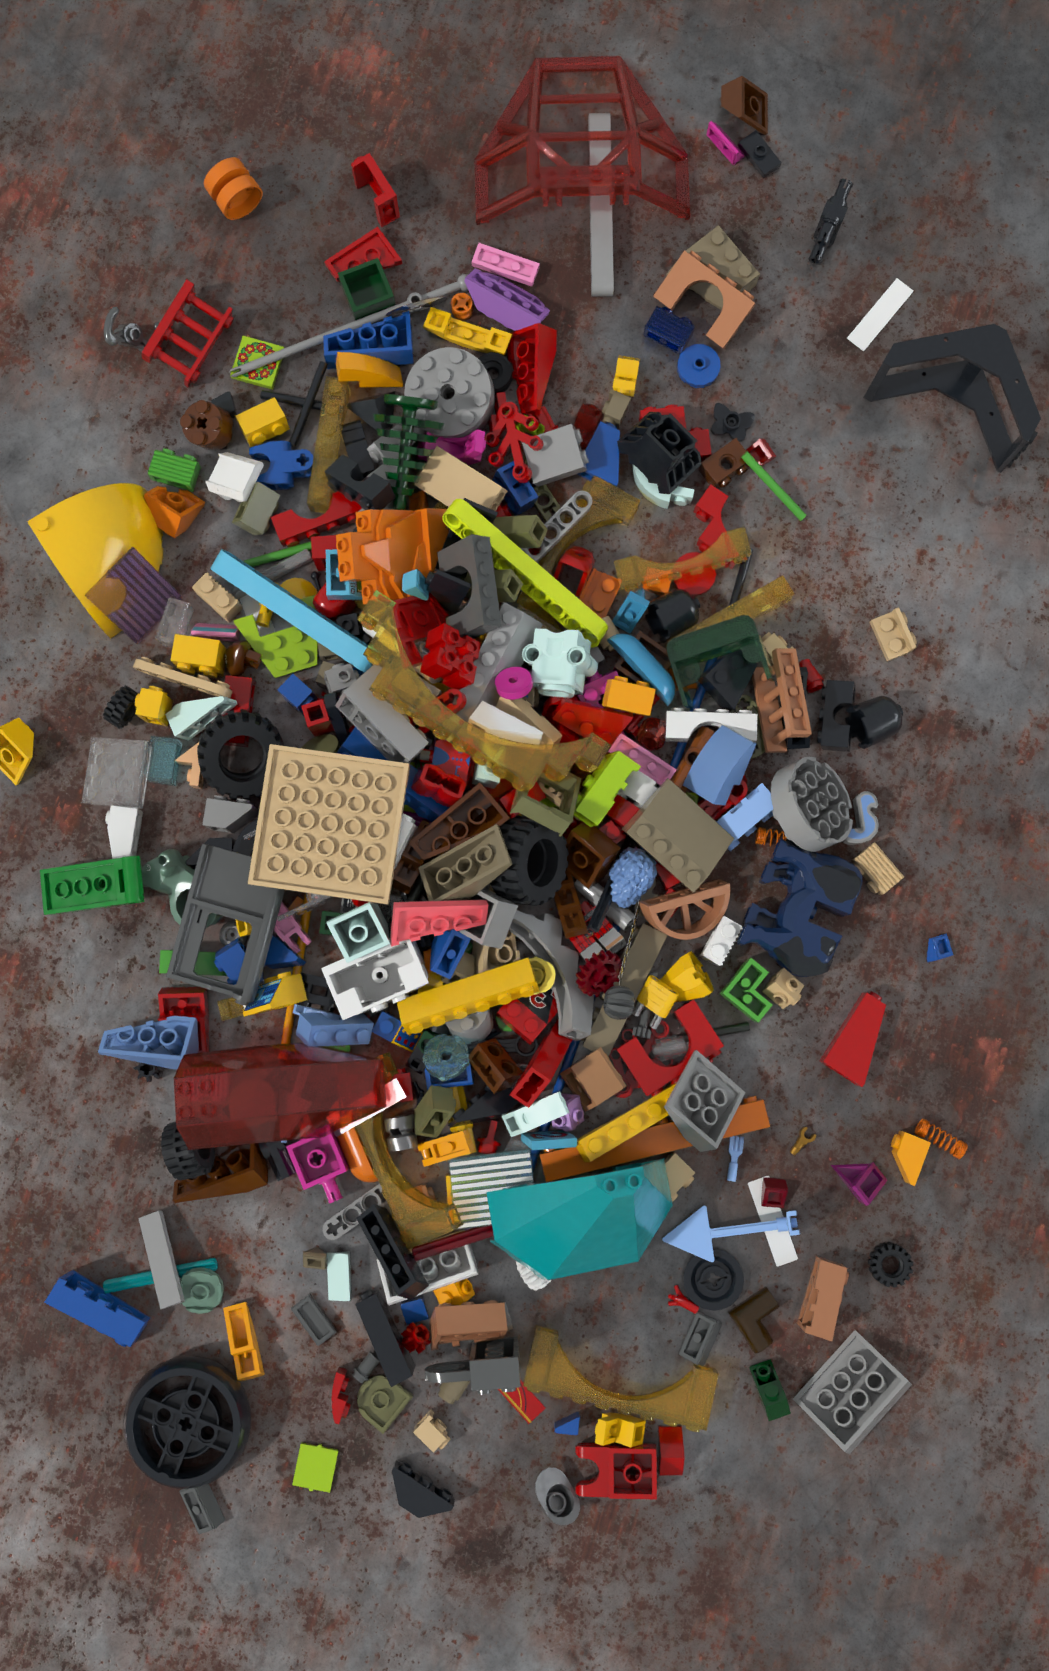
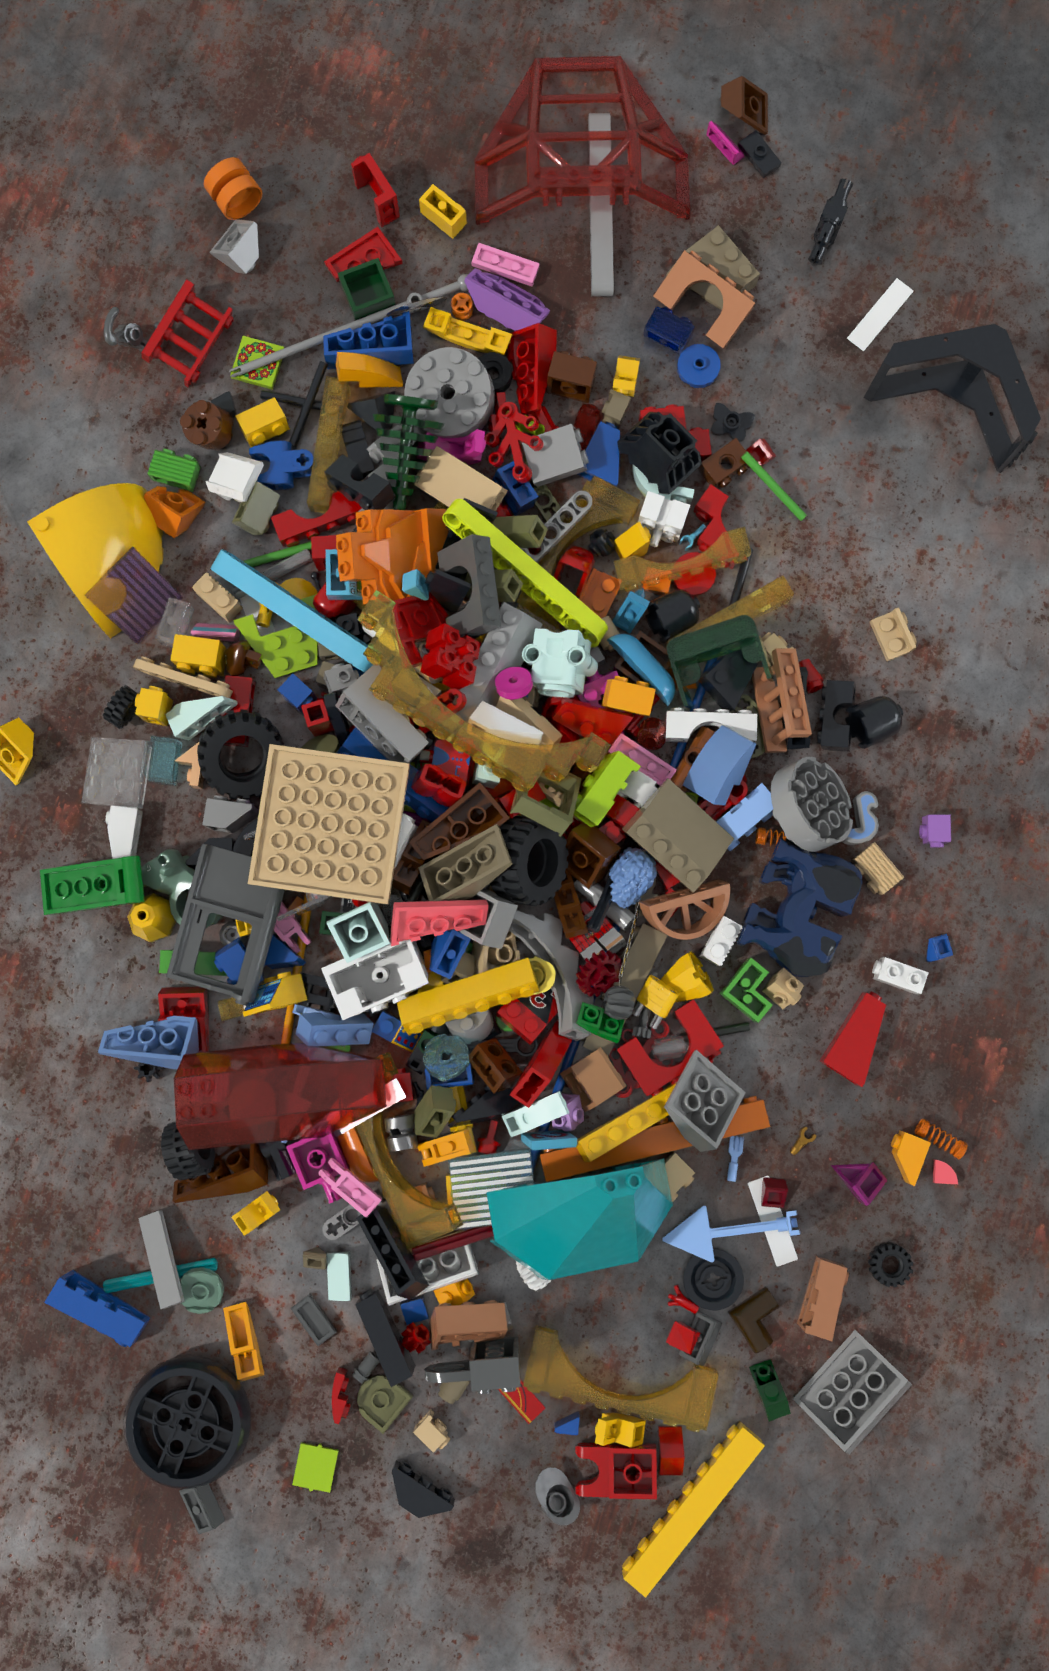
(151, 918): none -> yellow cone
(238, 246): none -> light grey slope
(256, 1213): none -> yellow brick
(351, 1188): none -> bright pink hinge
(418, 501): orange slope -> none
(442, 211): none -> yellow brick
(571, 376): none -> reddish brown brick
(595, 1021): none -> green slope
(602, 542): none -> black gear
(633, 542): none -> yellow slope
(663, 518): none -> white brick
(683, 1337): none -> red slope
(690, 538): none -> medium azure hand
(692, 1508): none -> yellow brick
(899, 975): none -> white brick
(935, 830): none -> medium lavender brick
(943, 1173): none -> coral tile

